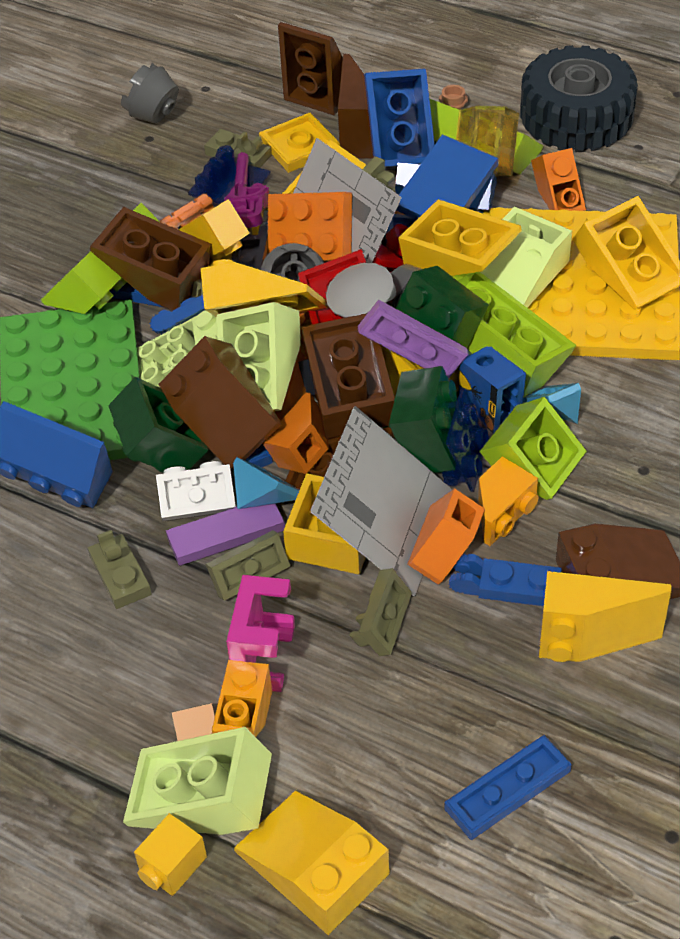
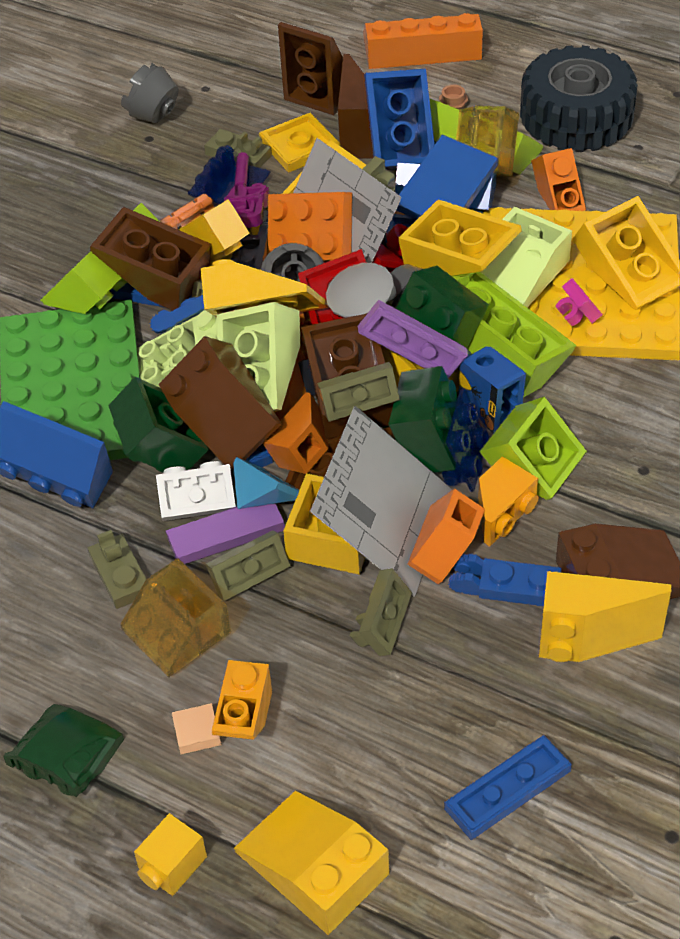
(65, 749): none -> dark green slope
(175, 618): none -> clear yellow slope
(203, 781): yellowish green slope -> none
(255, 631): dark pink panel -> none
(360, 389): none -> olive plate
(423, 41): none -> orange slope
(563, 398): dark azure slope -> none
(579, 303): none -> dark pink tile

